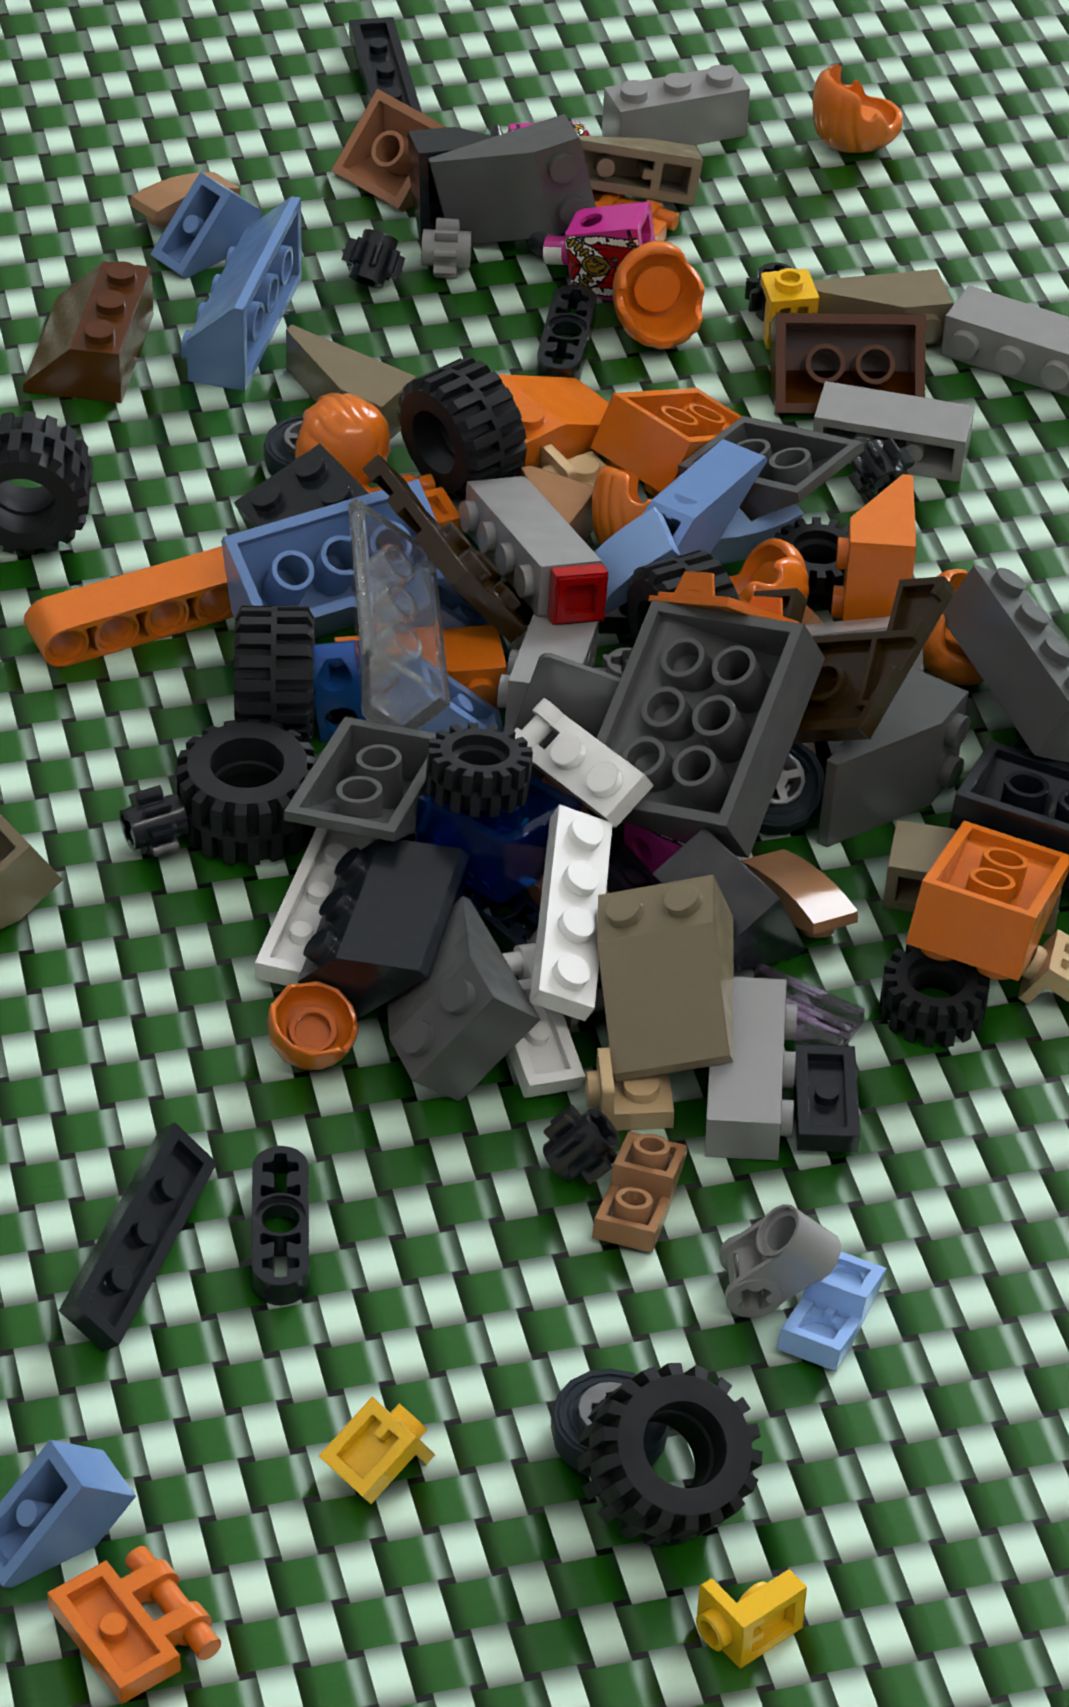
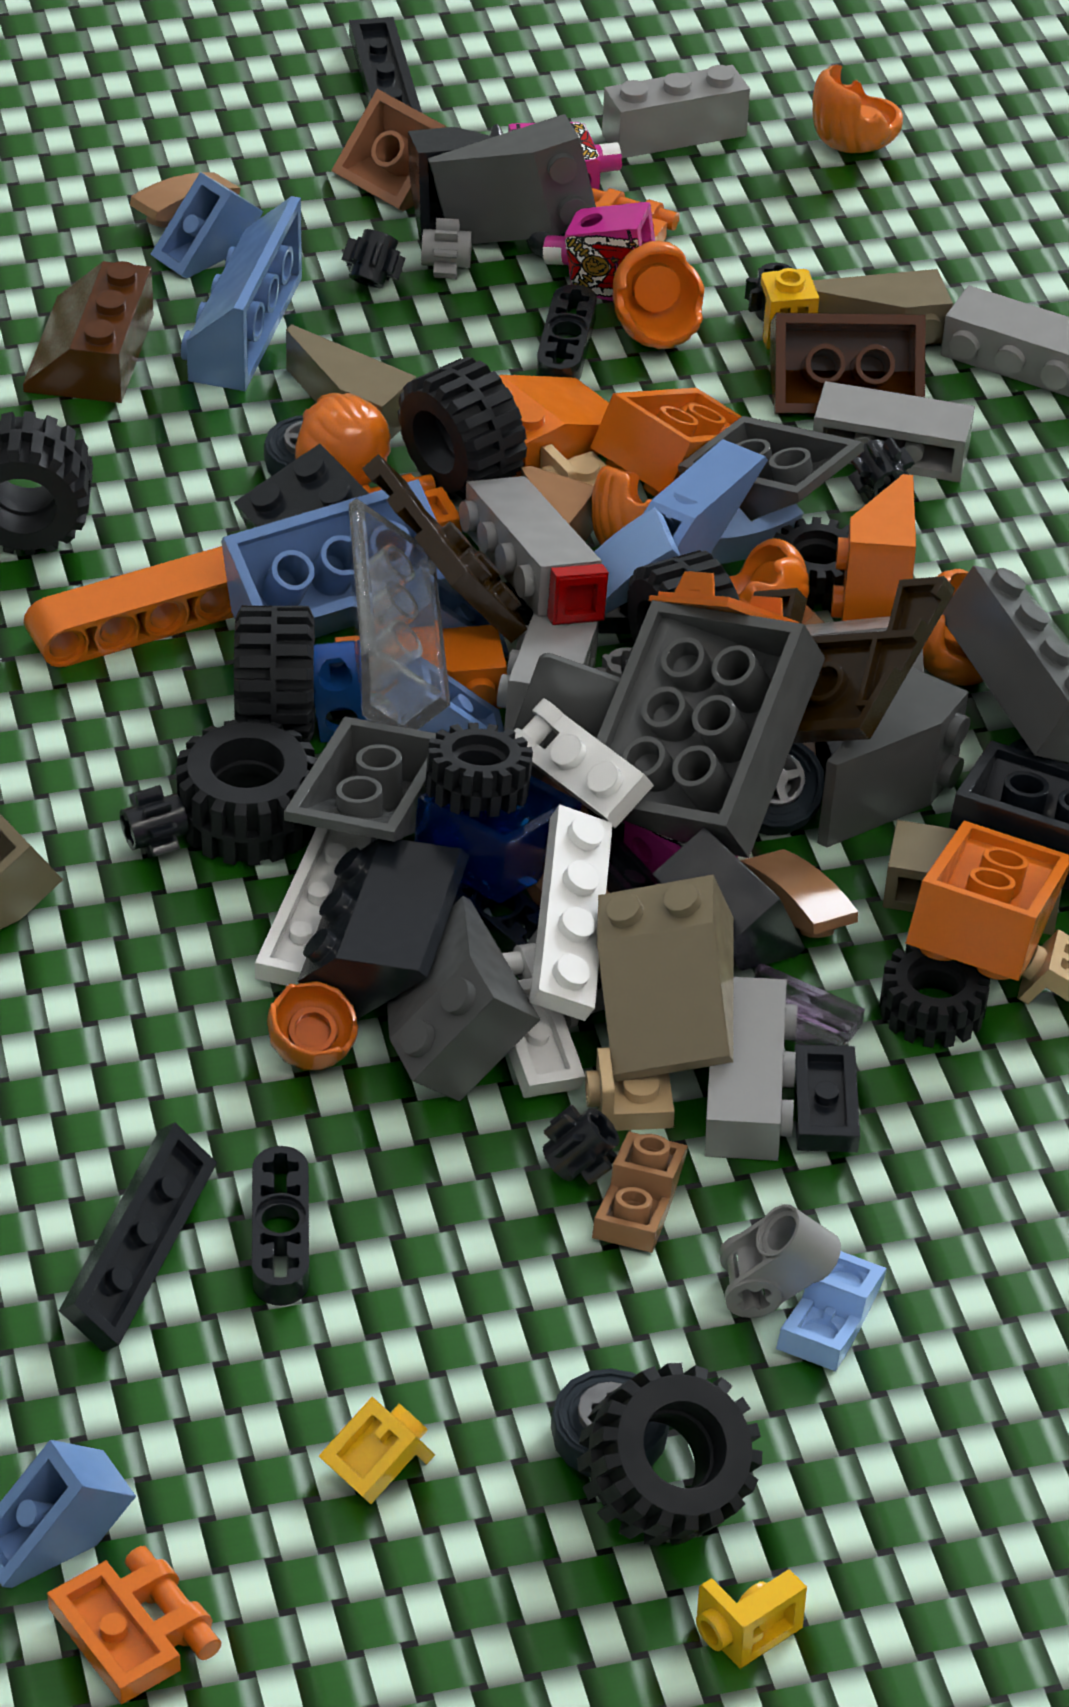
(643, 167): dark tan slope -> none

